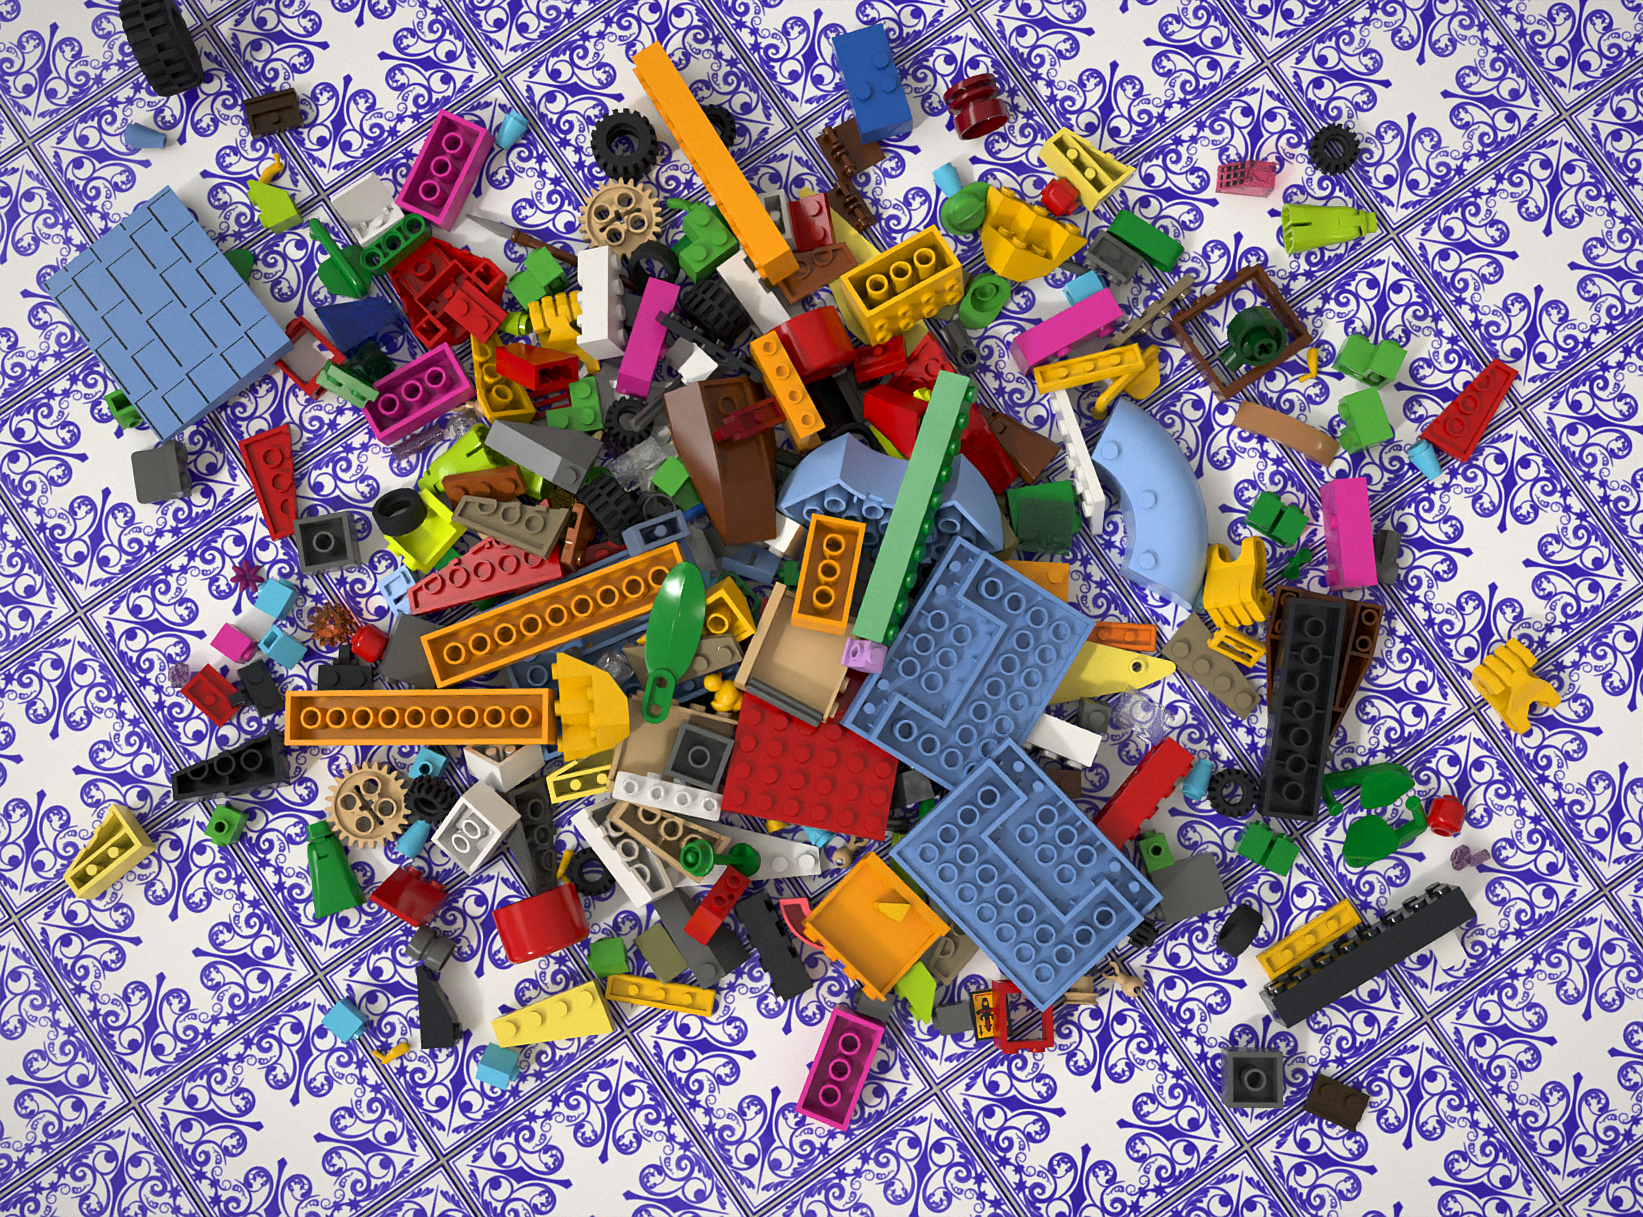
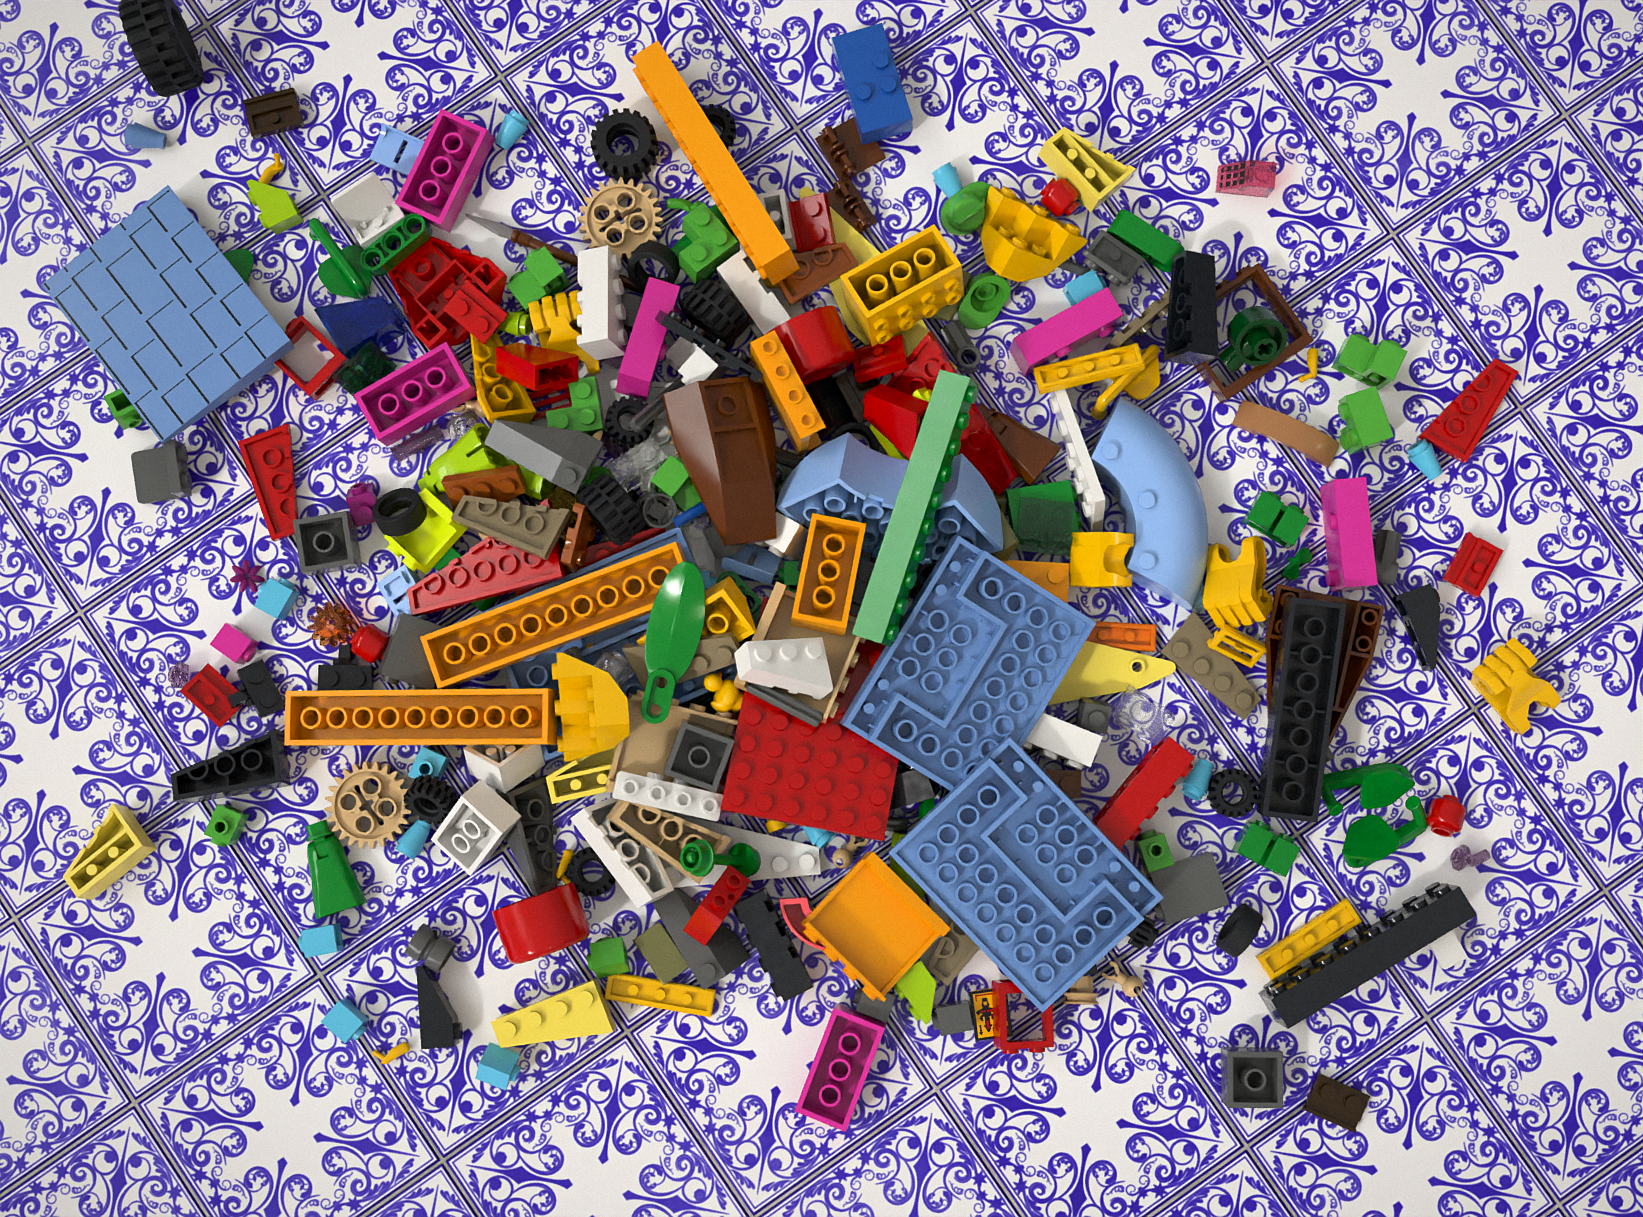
(282, 647): medium azure brick -> none
(321, 940): none -> medium azure brick
(346, 384): bracket -> none
(361, 501): none -> magenta bracket
(389, 146): none -> light blue piece
(411, 896): red slope -> none
(655, 533): sand blue brick -> none
(751, 420): dark red hinge -> none
(787, 664): none -> white wedge
(864, 655): lavender brick -> none
(894, 911): yellow slope -> none
(976, 106): dark red wheel -> none
(1099, 559): none -> yellow piece
(1192, 310): none -> black wedge
(1317, 226): lime piece -> none
(1343, 137): black tyre -> none
(1421, 619): none -> black slope
(1472, 565): none -> red plate

